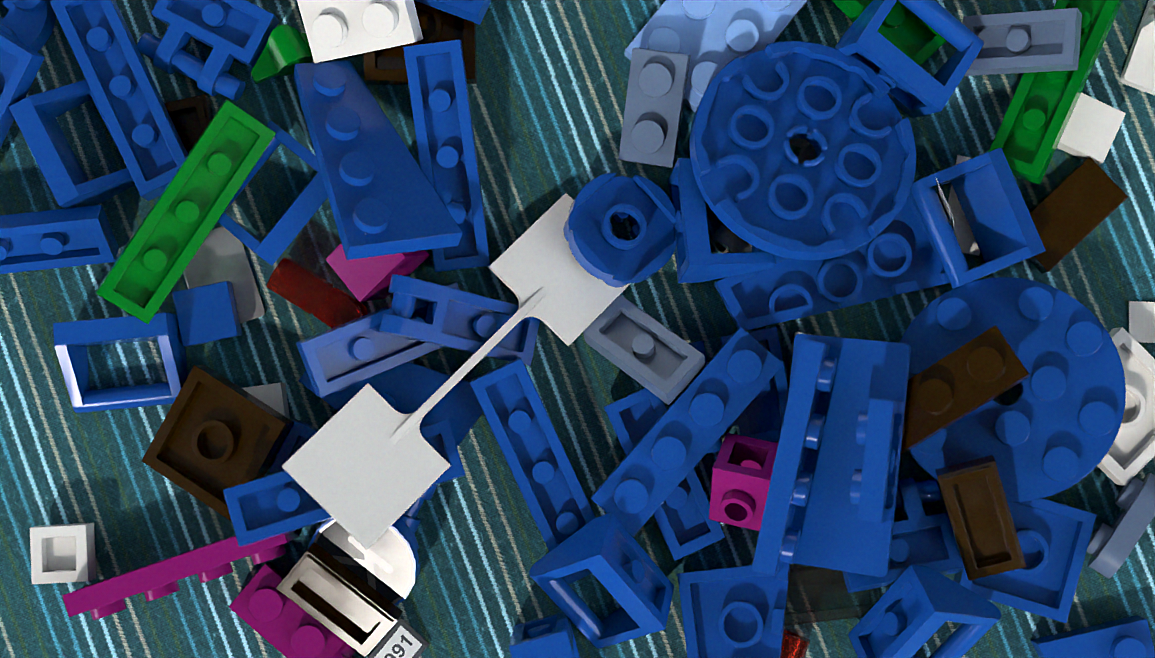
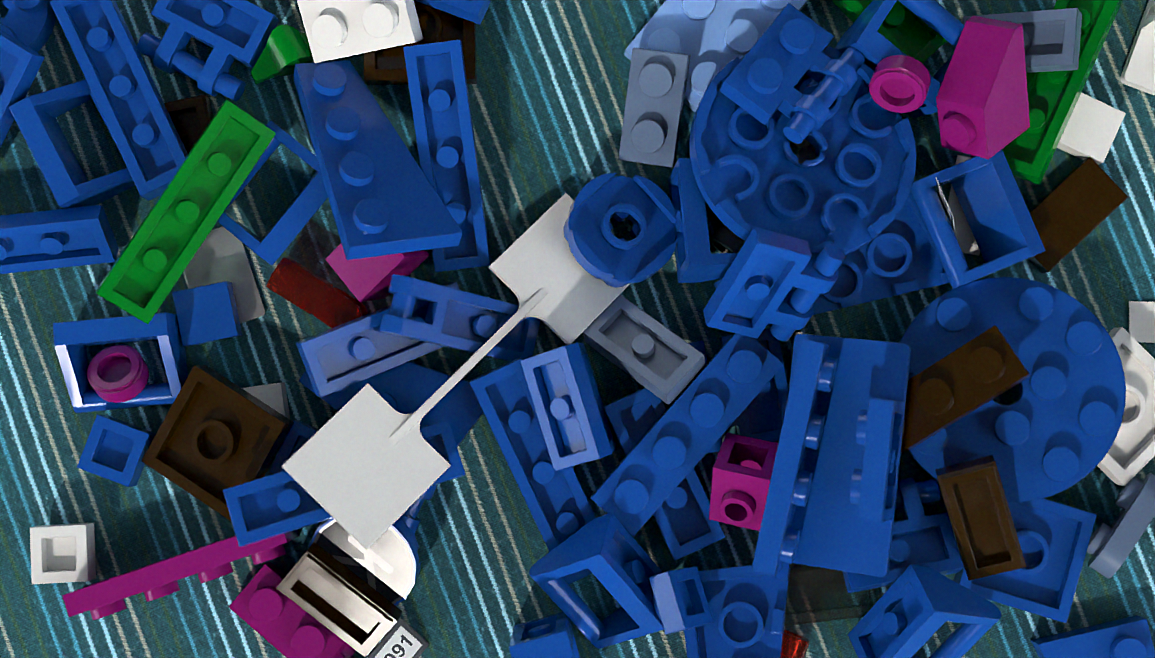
(115, 450): none -> blue plate
(118, 373): none -> magenta tile
(568, 406): none -> blue tile
(680, 600): none -> blue plate
(759, 284): none -> blue plate
(779, 61): none -> blue plate
(900, 84): none -> magenta tile
(984, 89): none -> magenta slope

